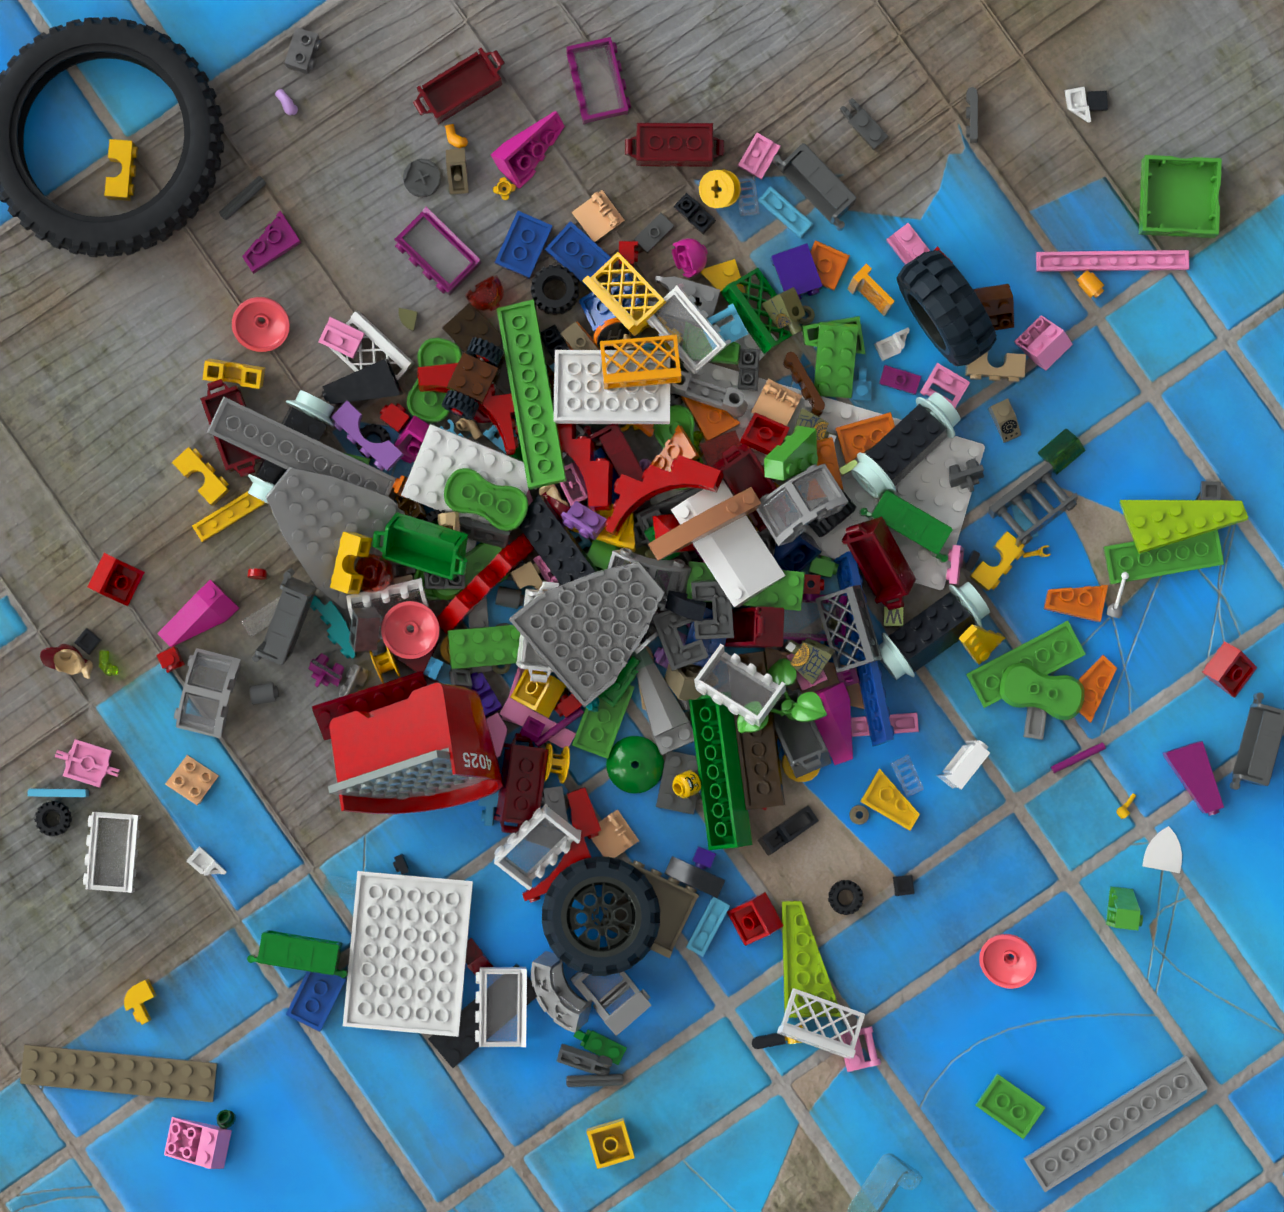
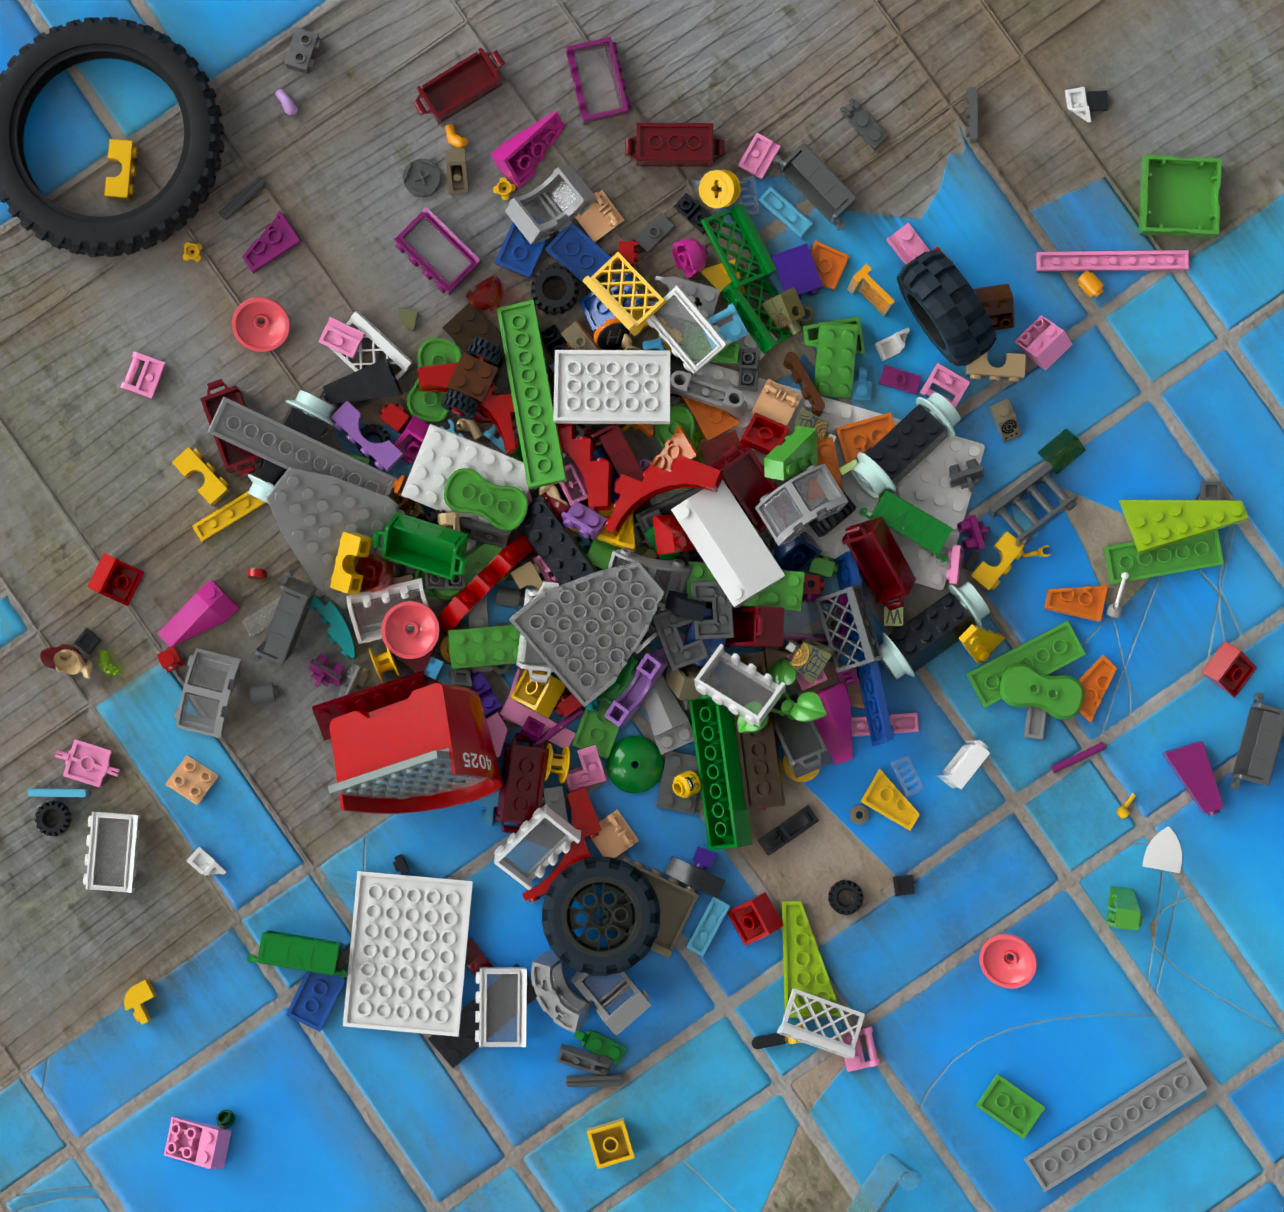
(118, 1073): dark tan plate -> none
(149, 376): none -> bright pink plate
(188, 247): none -> yellow plate
(233, 372): yellow arch -> none
(365, 629): flat silver brick -> none
(551, 205): none -> light grey window
(589, 773): none -> bright pink plate
(629, 701): none -> medium lavender arch
(638, 377): light orange fence -> none
(705, 523): nougat slope -> none
(750, 241): none -> green fence
(976, 533): none -> magenta hips

